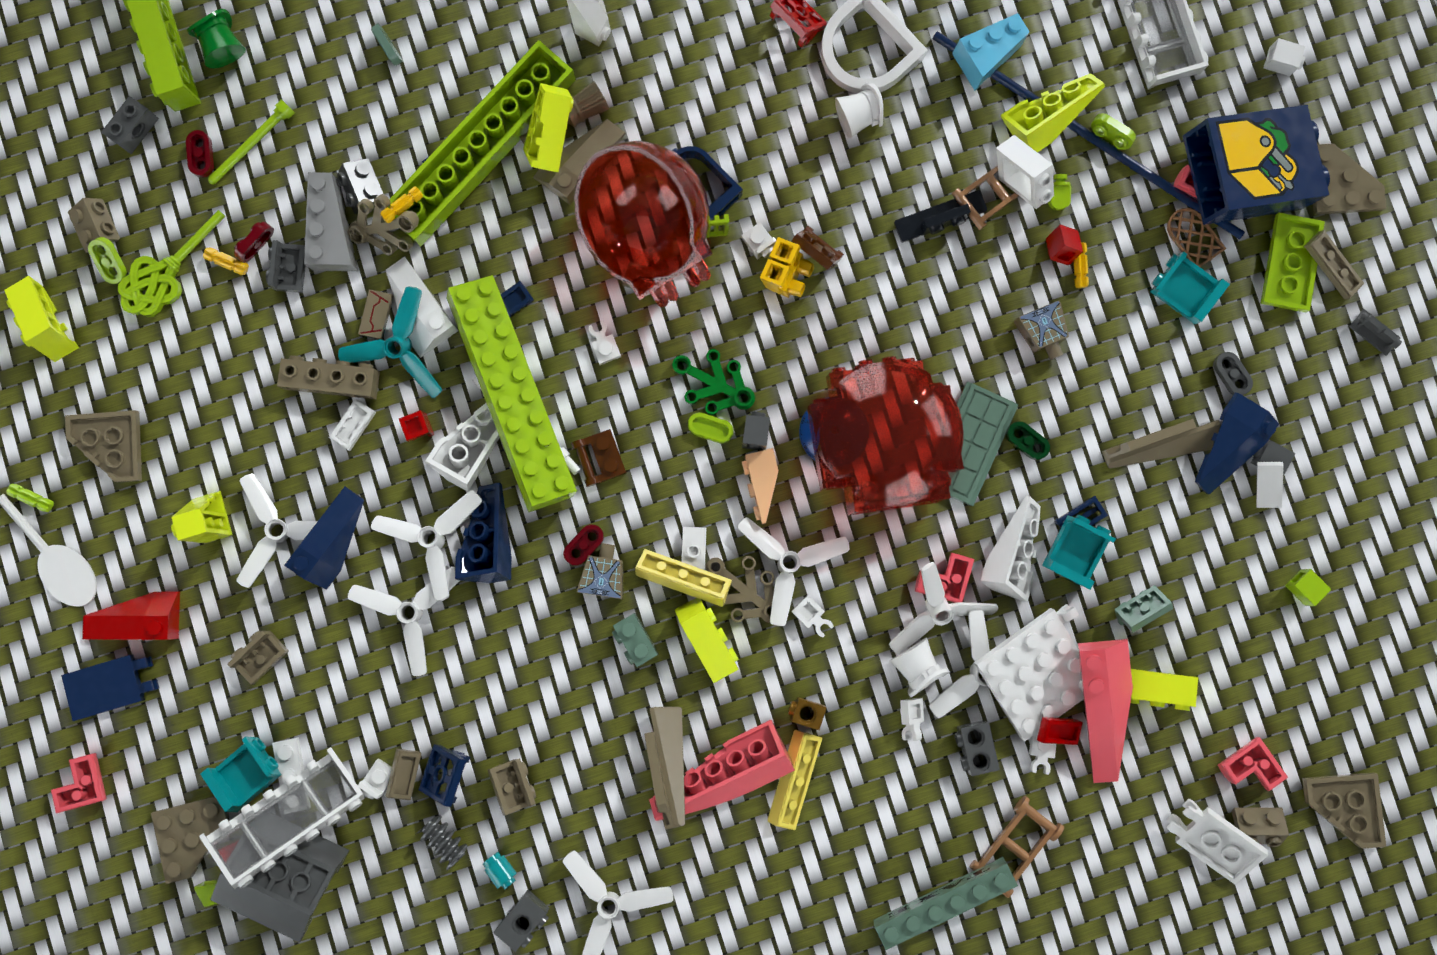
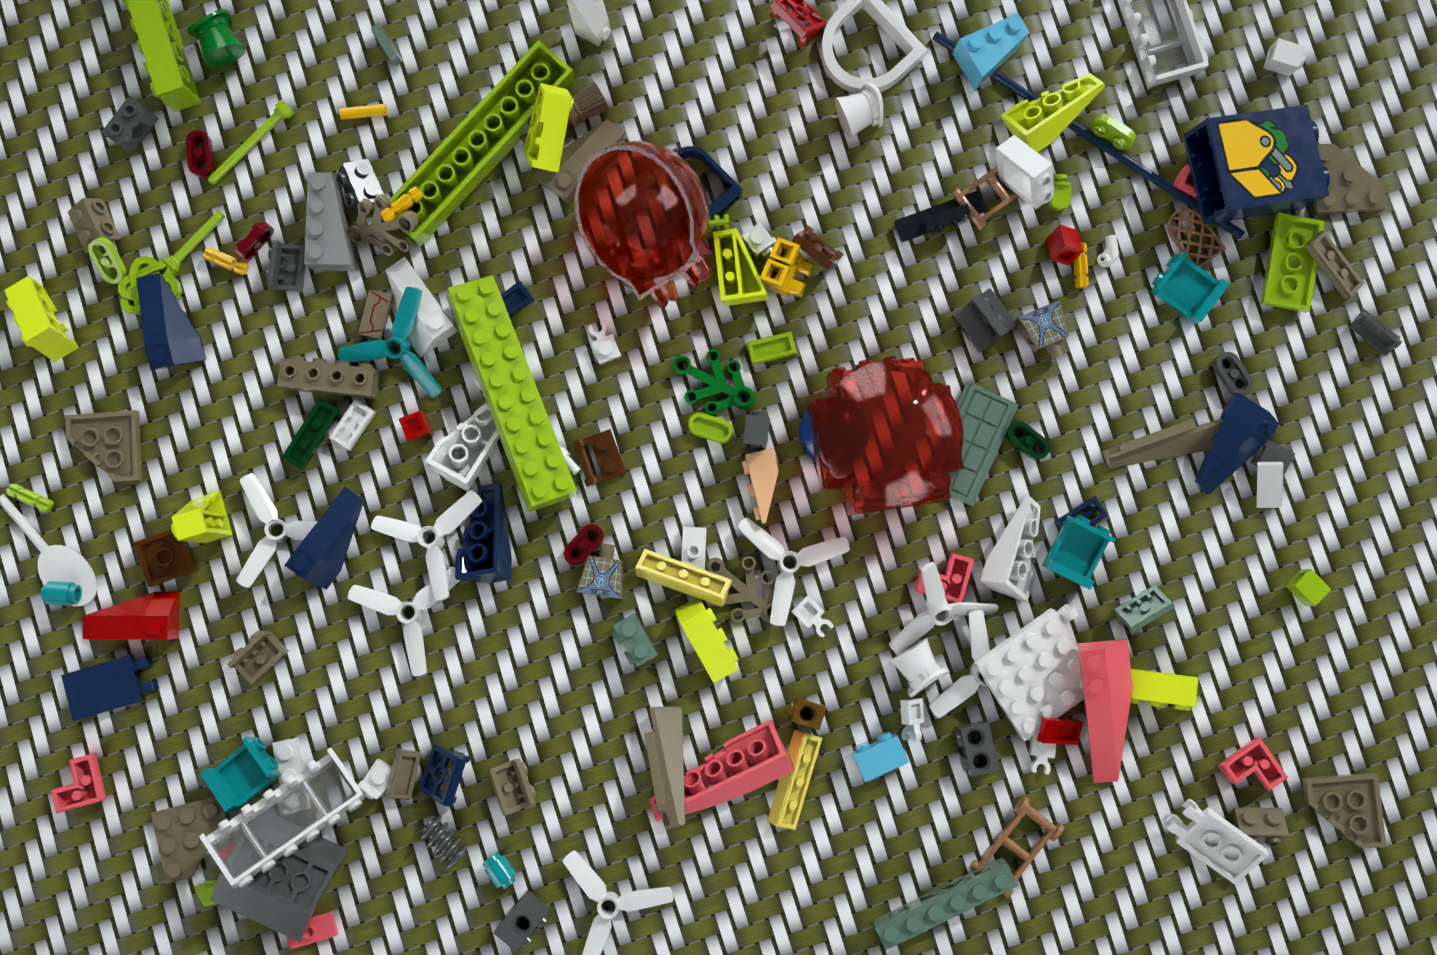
(61, 593): none -> teal brick
(164, 558): none -> reddish brown plate
(165, 326): none -> dark blue wedge
(311, 434): none -> dark green plate
(322, 927): none -> coral plate
(363, 111): none -> yellow piece
(736, 270): none -> neon yellow wedge
(771, 348): none -> lime tile
(879, 756): none -> medium azure brick
(984, 320): none -> dark grey bracket
(1111, 252): none -> white arm

